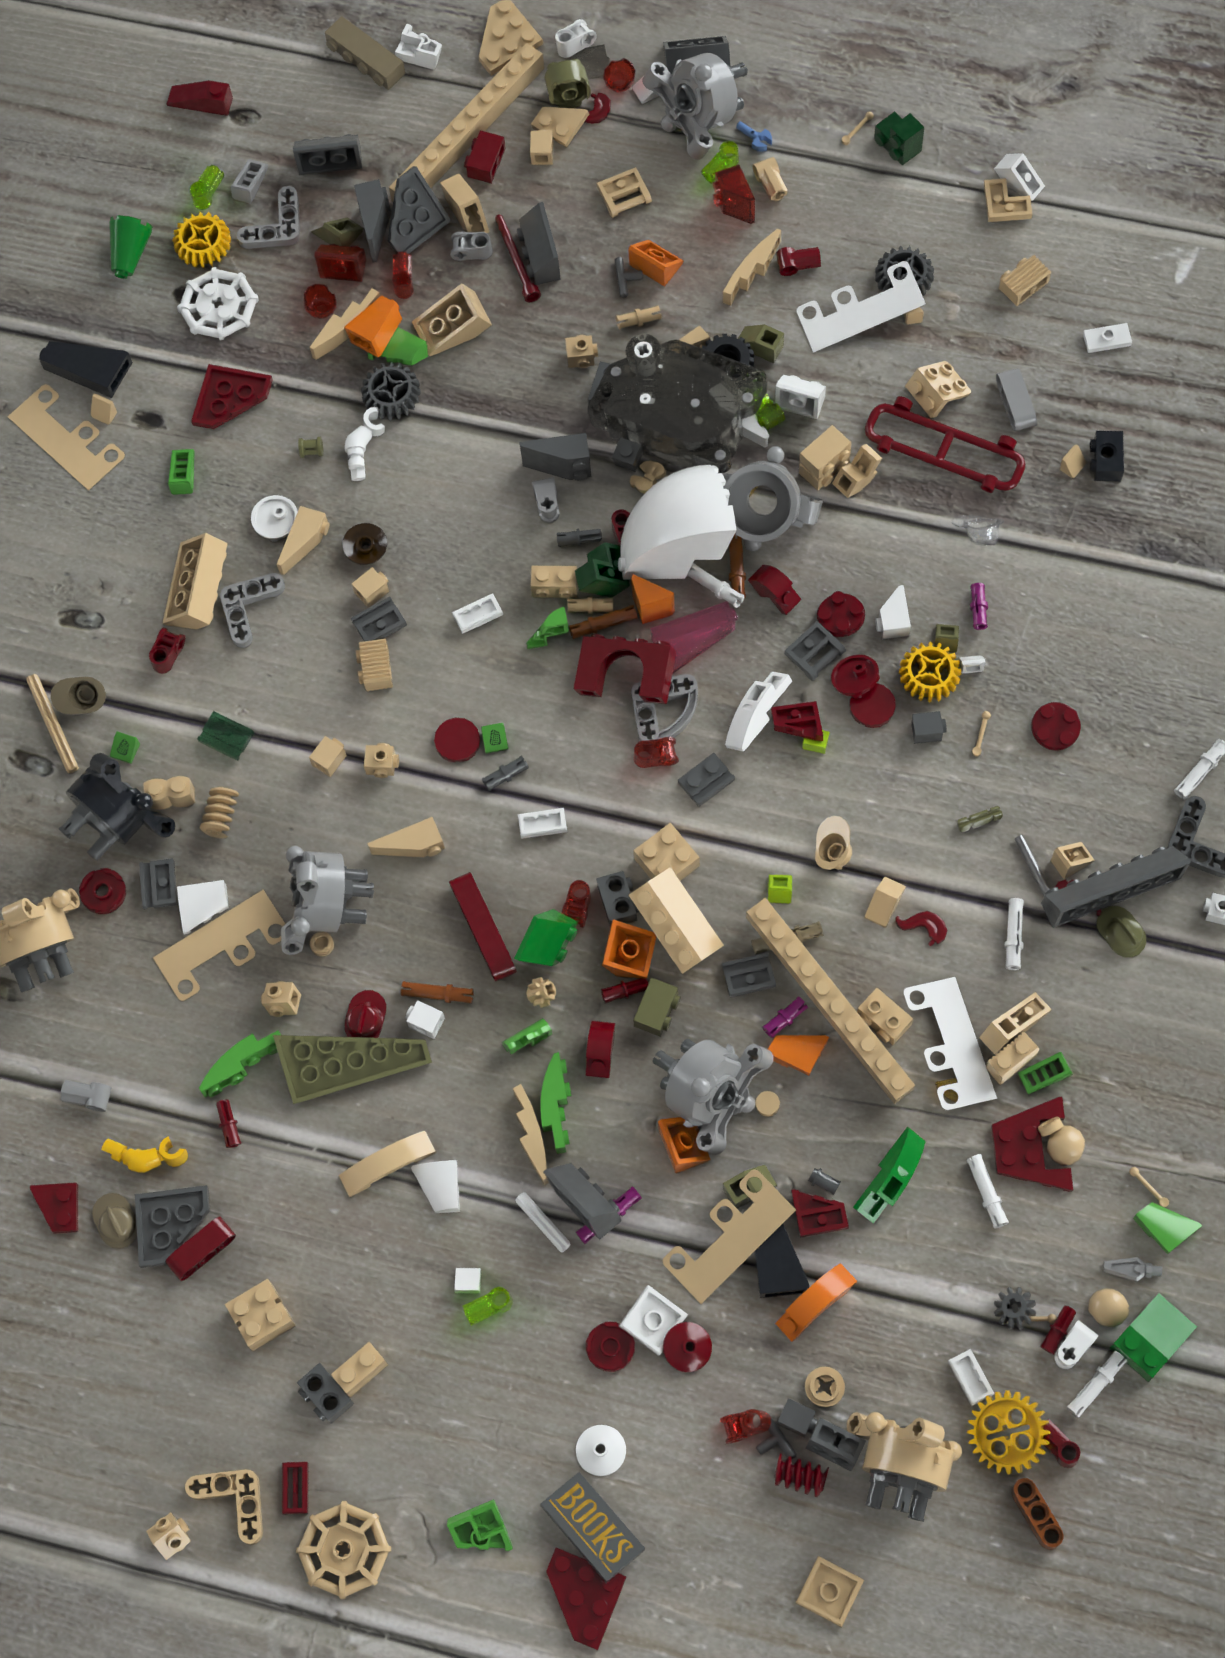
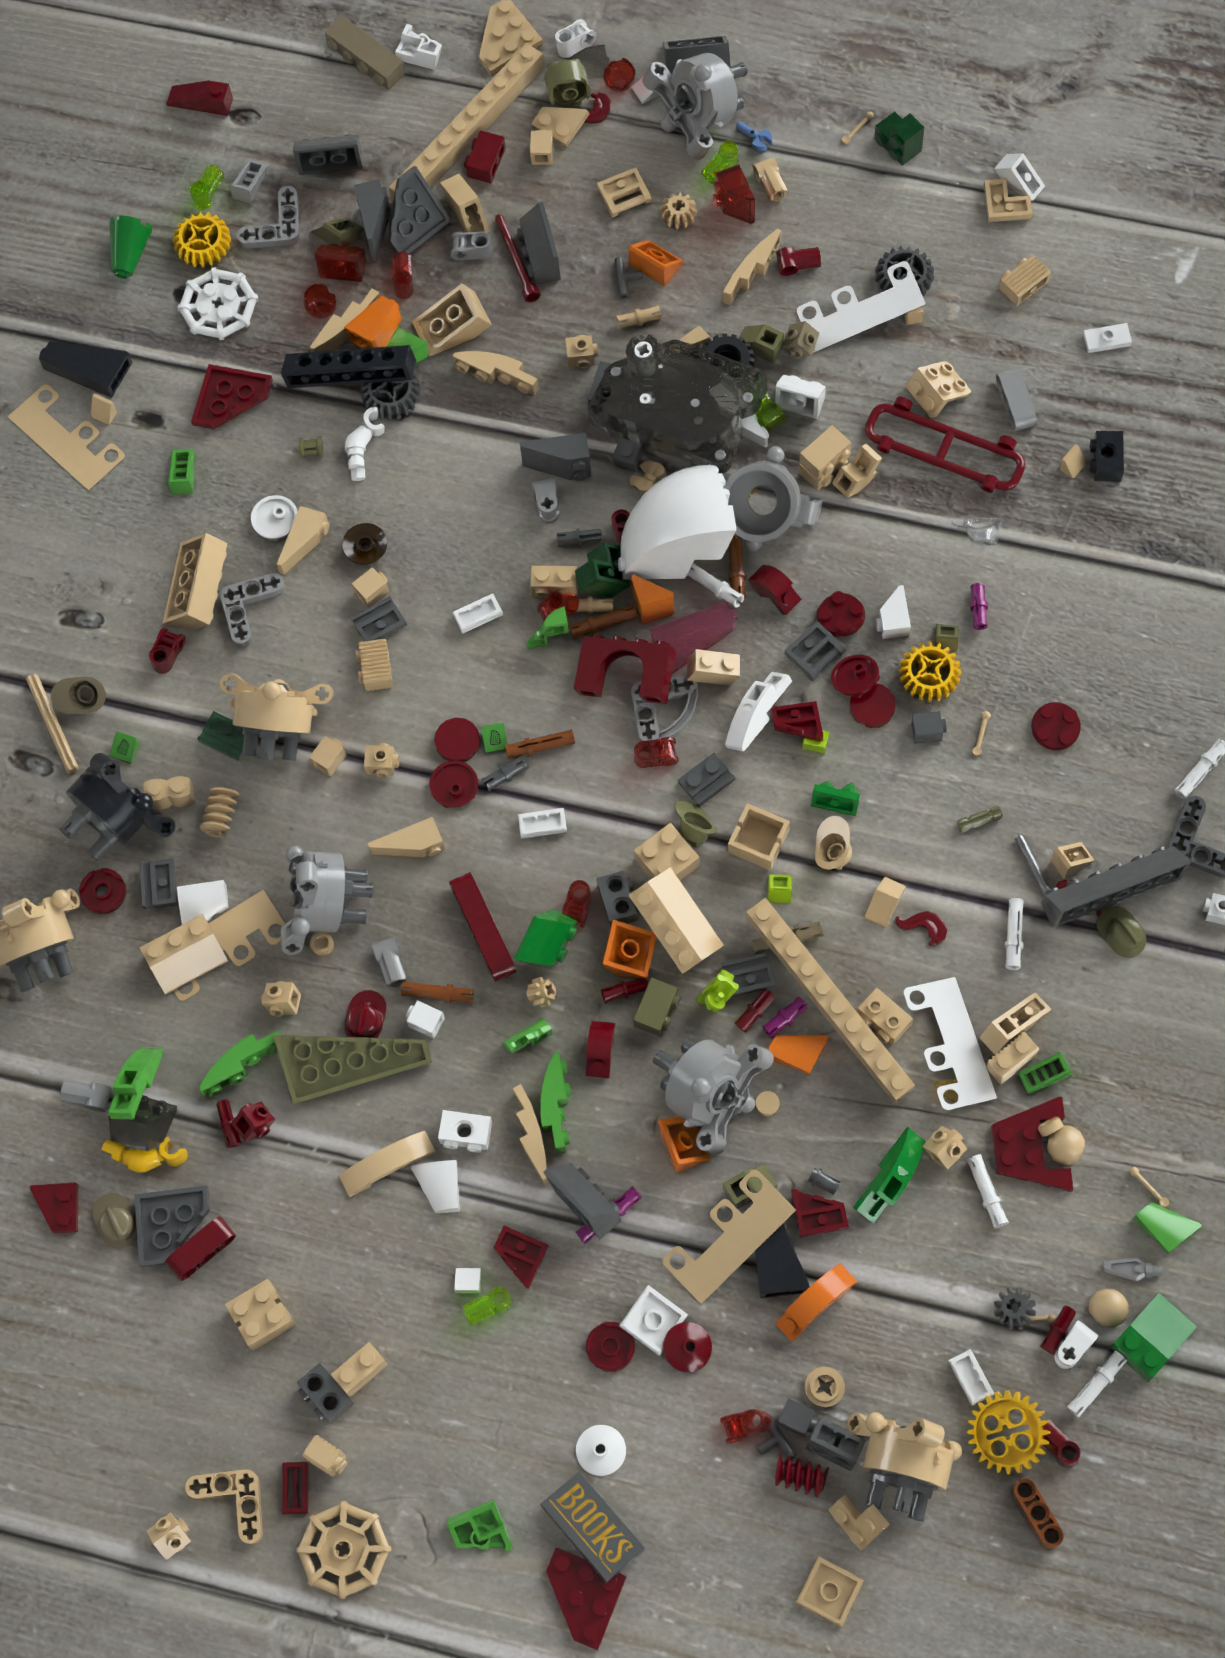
(132, 1080): none -> bright green slope
(148, 1126): none -> clear smoke slope
(183, 954): none -> tan slope
(253, 1121): none -> dark red brick
(272, 713): none -> tan piece
(325, 1456): none -> tan brick
(348, 366): none -> black brick
(388, 958): none -> light grey piece
(453, 784): none -> dark red piece
(453, 1122): none -> white brick
(489, 366): none -> tan slope
(520, 1254): none -> dark red wing
(542, 743): none -> dark orange pin
(543, 1222): white axle -> none
(556, 601): none -> clear red piece
(678, 210): none -> tan gear
(694, 823): none -> olive piece
(713, 667): none -> tan brick
(718, 991): none -> lime hips
(755, 1010): none -> dark red axle
(760, 836): none -> tan piece
(800, 339): none -> dark tan brick
(836, 800): none -> green tile
(859, 1527): none -> tan plate
(945, 1147): none -> tan brick
(972, 664): white slope -> none

